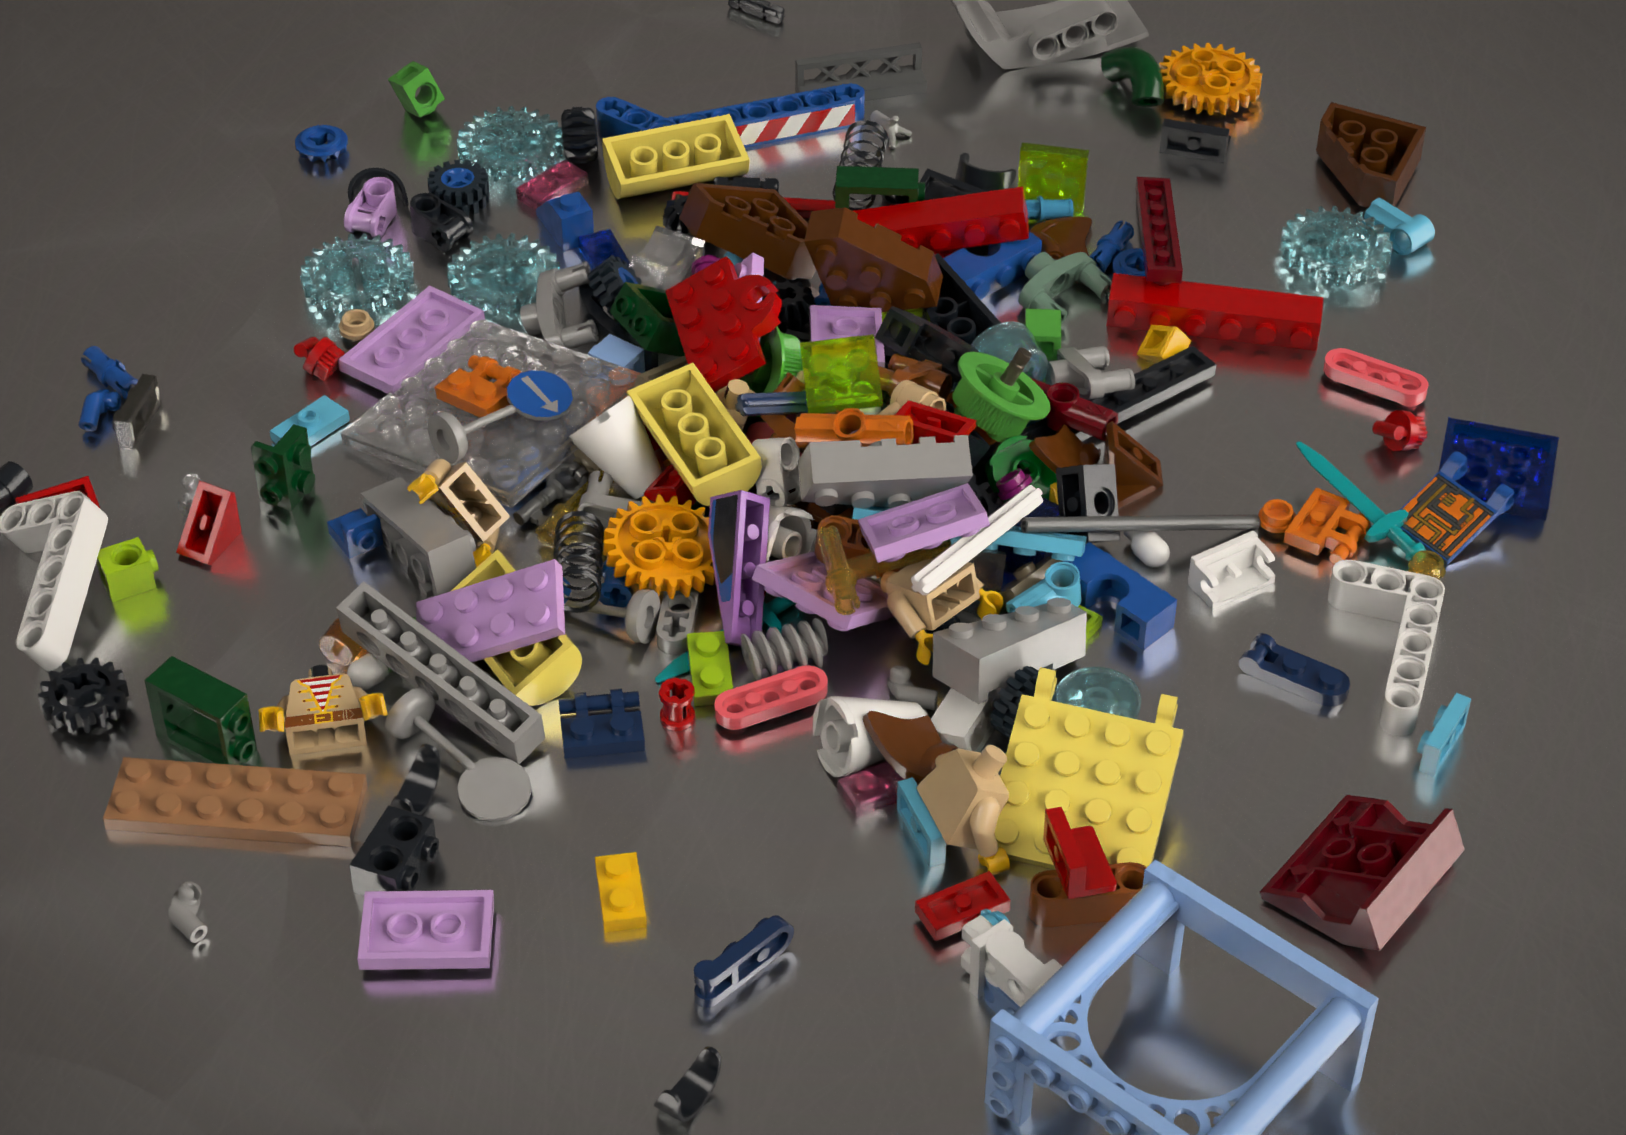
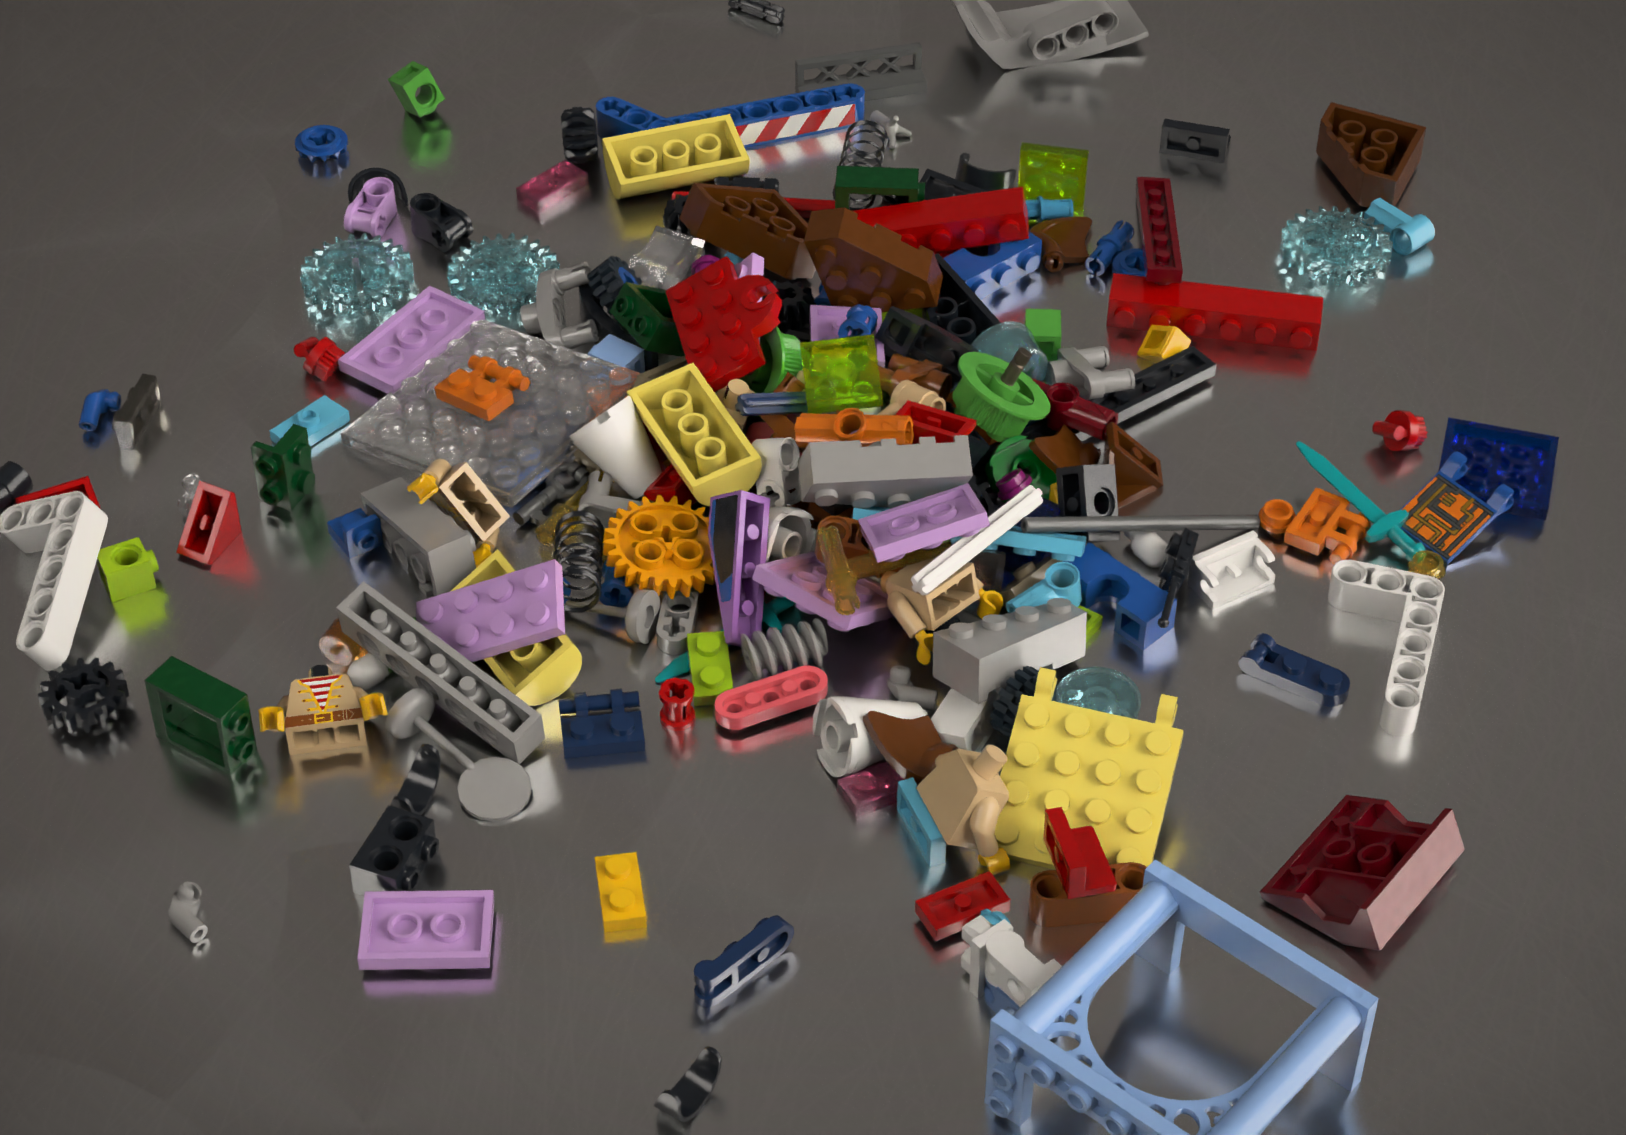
(108, 371): blue pin -> none
(236, 802): medium nougat plate -> none
(356, 325): tan plate -> none
(460, 185): black wheel -> none
(511, 143): clear light blue gear -> none
(530, 393): piece -> none
(567, 219): blue slope -> none
(600, 246): clear blue plate -> none
(856, 322): none -> blue bush
(1052, 277): sand green connector -> none
(1141, 70): dark green cylinder -> none
(1175, 568): none -> black piece
(1210, 78): light orange gear -> none
(1375, 376): coral plate -> none
(1448, 726): medium azure plate -> none

